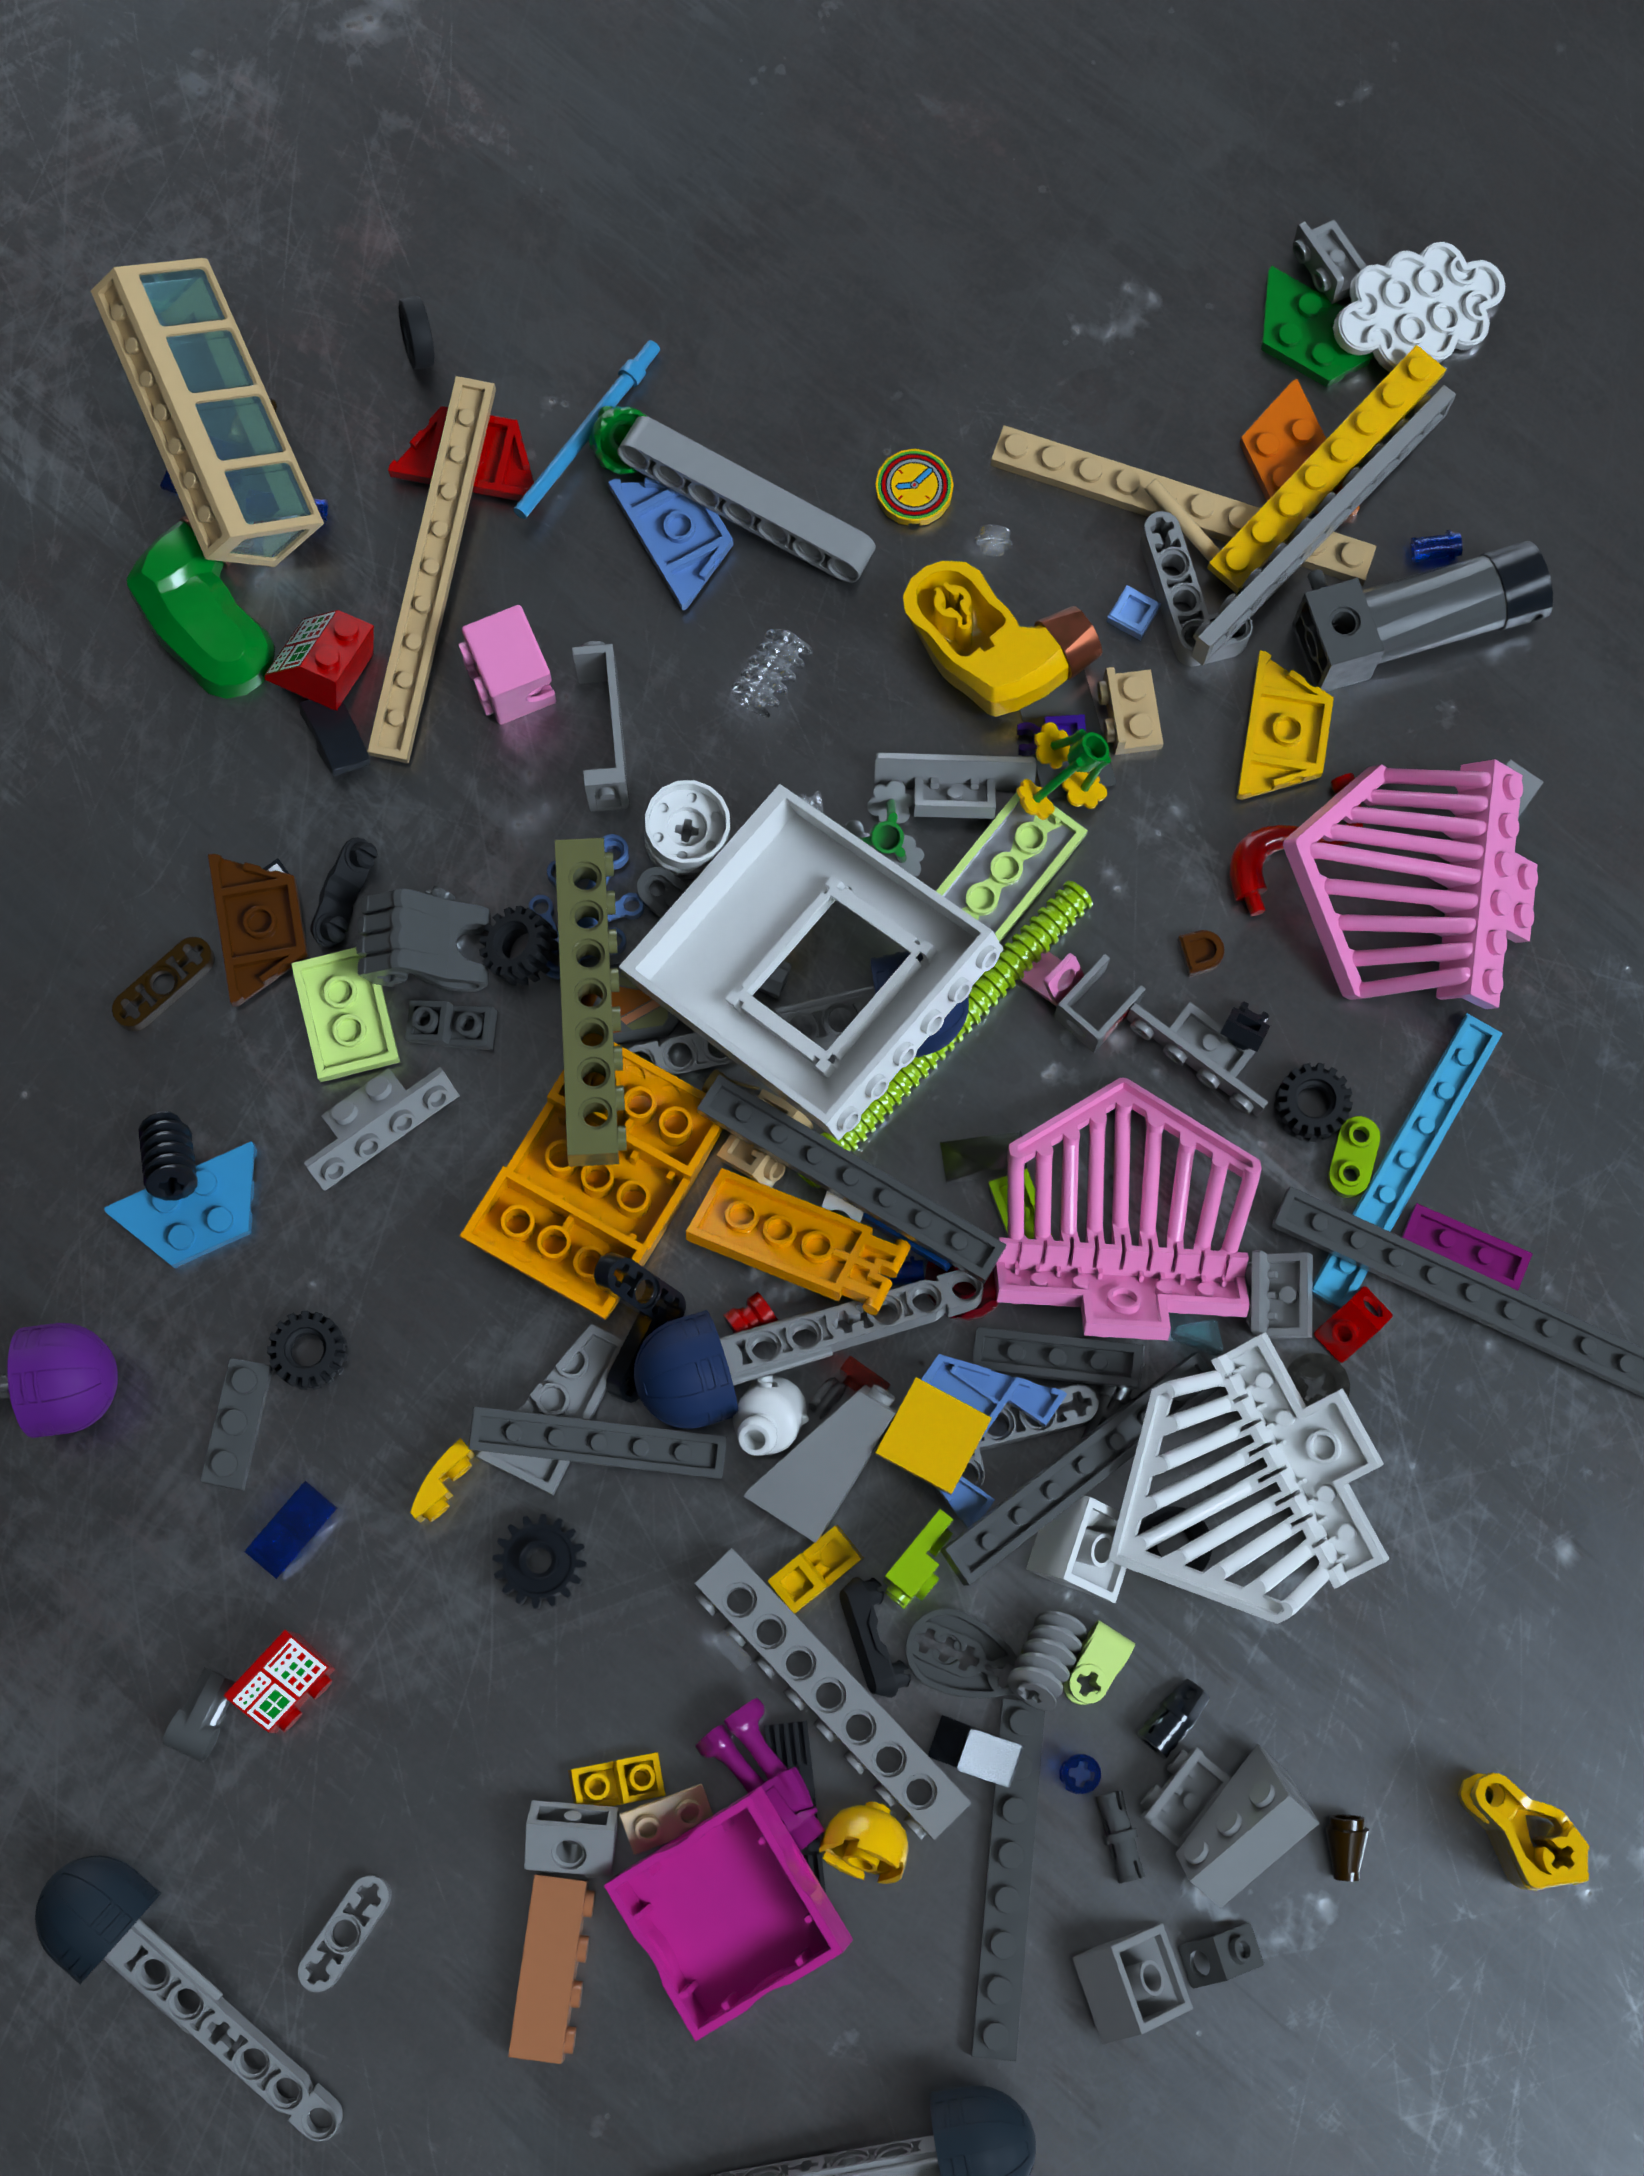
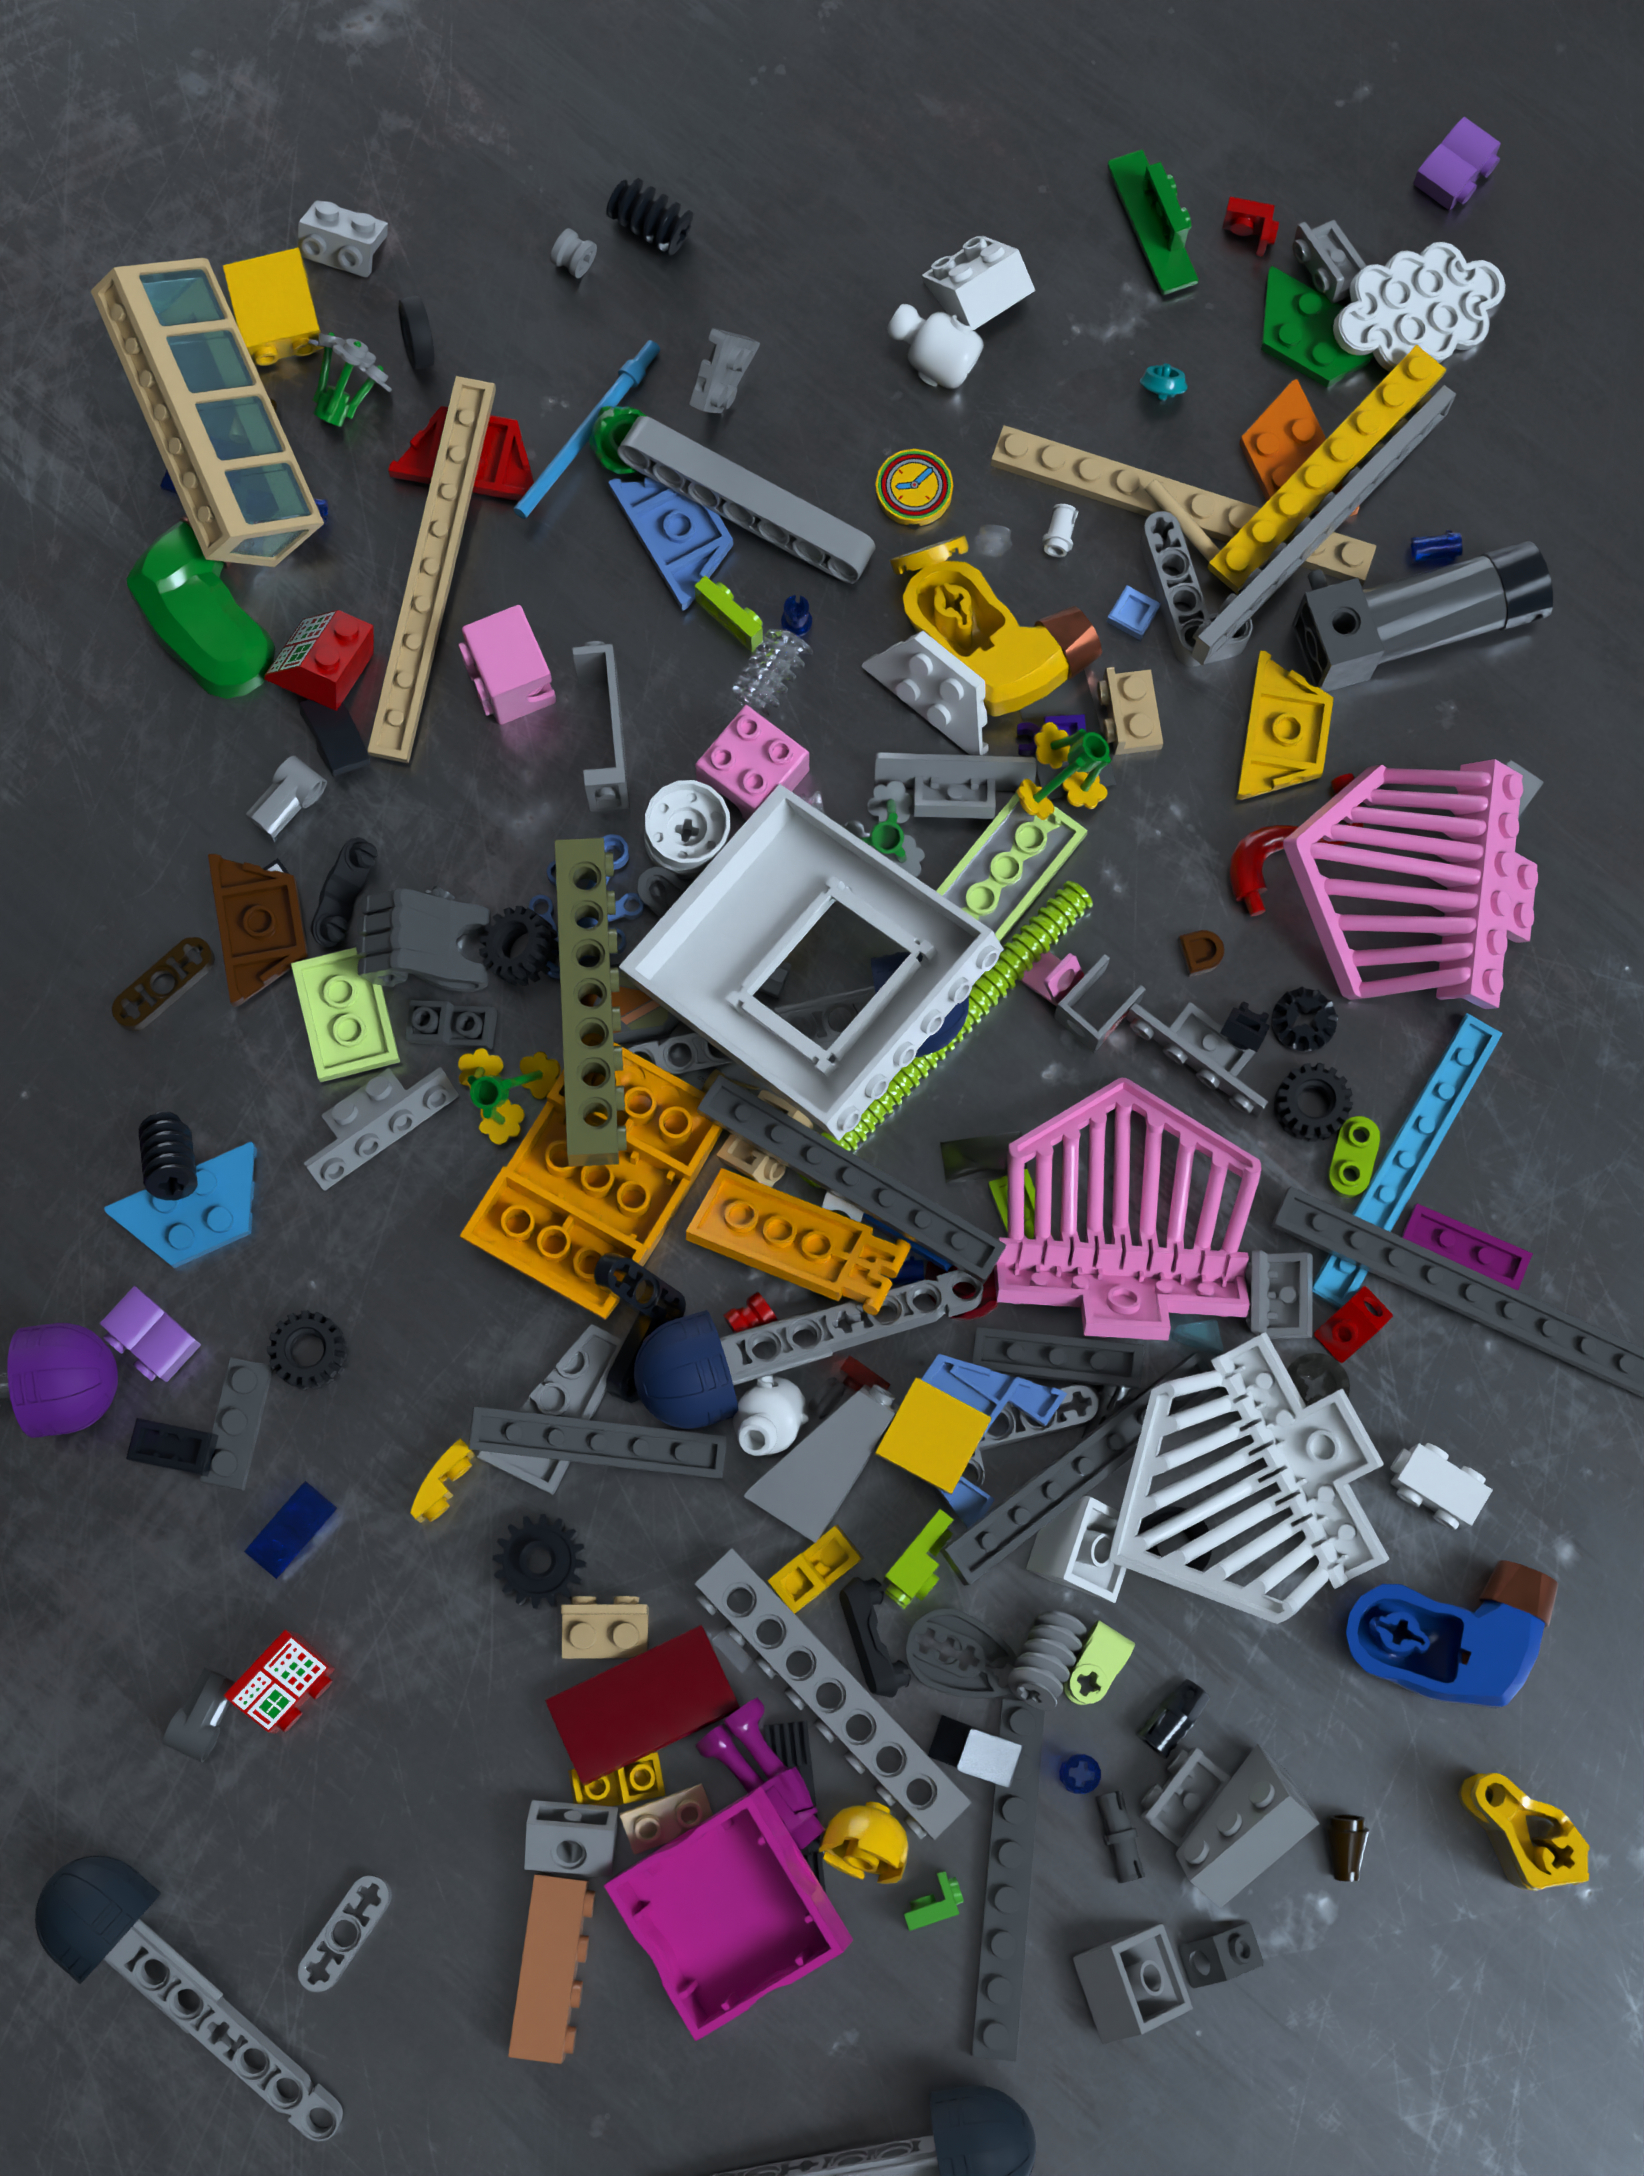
(149, 1334): none -> medium lavender brick
(172, 1447): none -> black plate
(273, 306): none -> yellow panel
(292, 788): none -> light grey piece
(333, 404): none -> green plant
(340, 237): none -> light grey bracket
(492, 1092): none -> yellow plant
(573, 253): none -> light grey wheel
(604, 1629): none -> tan bracket
(642, 1705): none -> dark red slope
(649, 216): none -> black piece
(719, 603): none -> lime plate
(722, 371): none -> light grey wing
(752, 761): none -> bright pink piece
(796, 610): none -> clear blue pin
(928, 1911): none -> bright green bracket
(929, 555): none -> yellow tile
(936, 688): none -> white wing
(939, 347): none -> white piece
(979, 281): none -> white slope
(1058, 539): none -> white pin
(1156, 218): none -> green bracket
(1164, 381): none -> teal hat
(1251, 218): none -> red bracket
(1303, 1037): none -> black gear
(1431, 1480): none -> white brick
(1450, 1650): none -> blue piece
(1457, 163): none -> medium lavender brick

